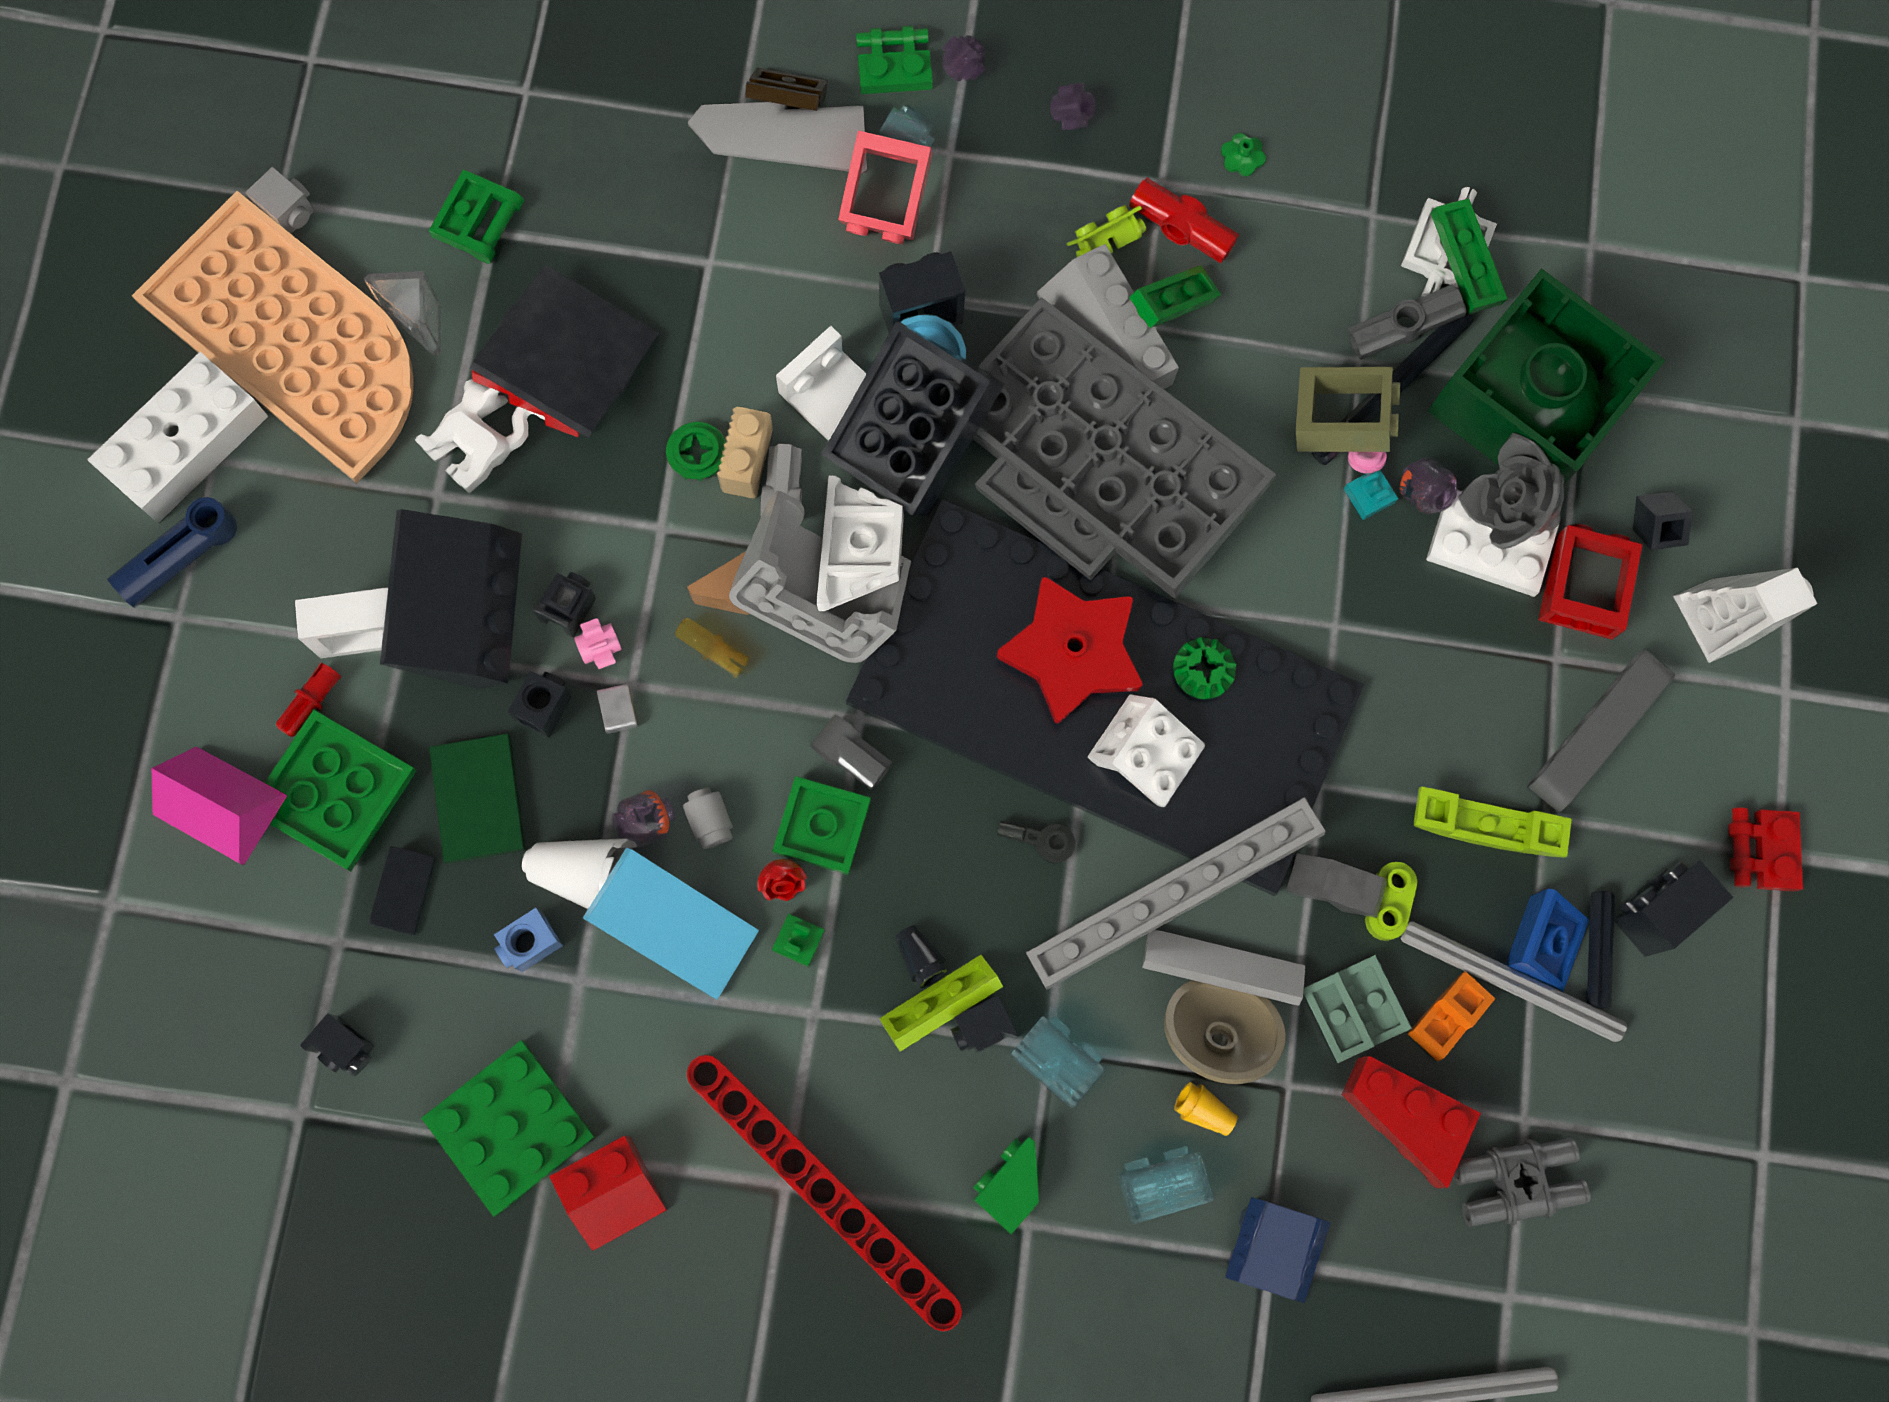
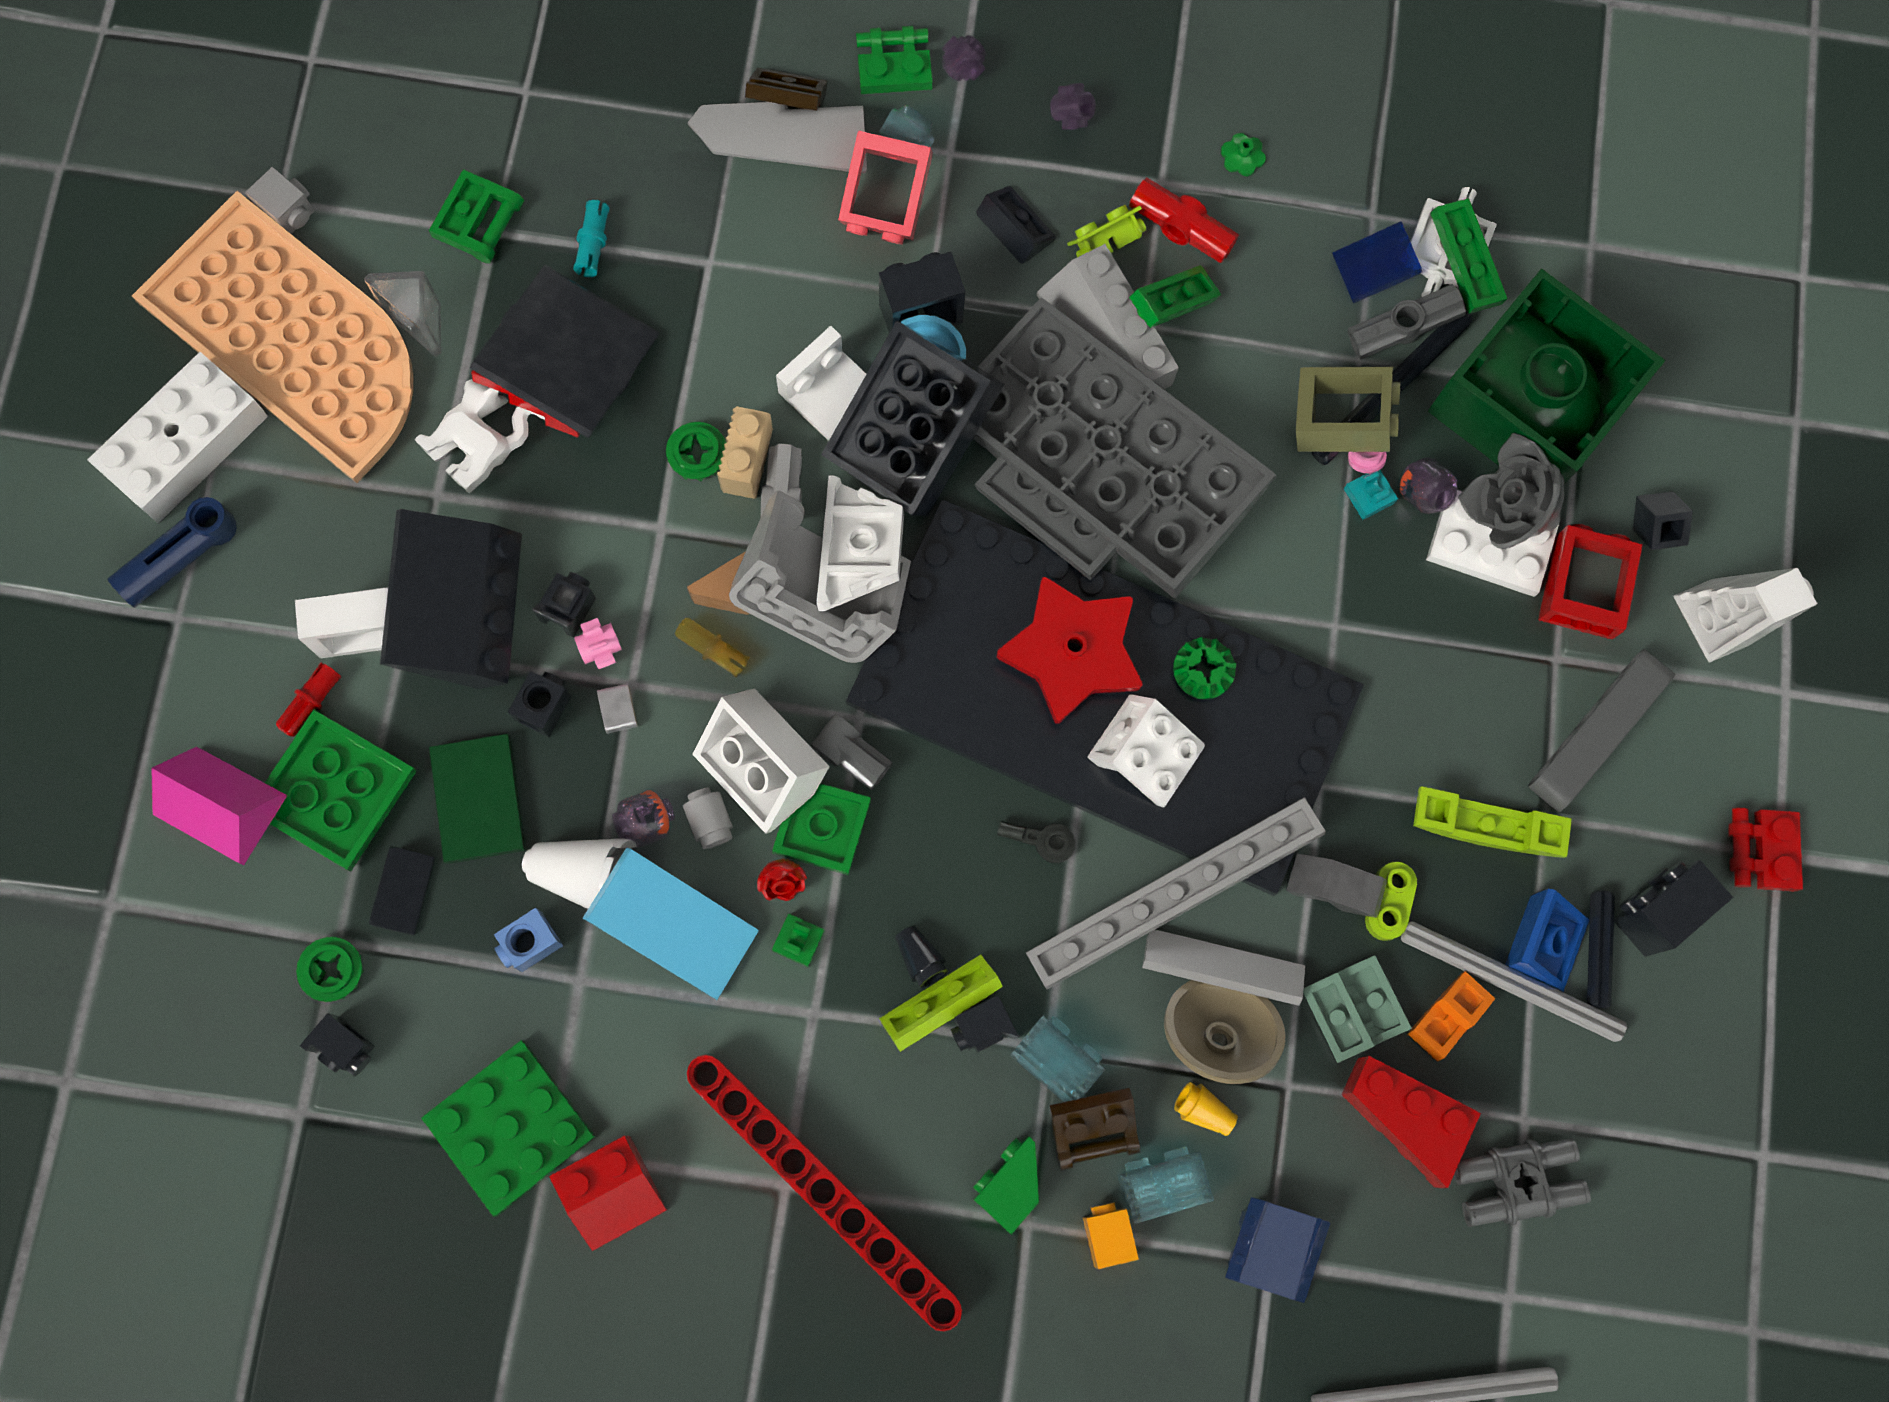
(311, 973): none -> green gear
(591, 238): none -> teal pin
(759, 758): none -> white slope
(1014, 224): none -> black slope
(1091, 1119): none -> dark brown plate
(1110, 1236): none -> light orange brick
(1377, 262): none -> clear blue plate

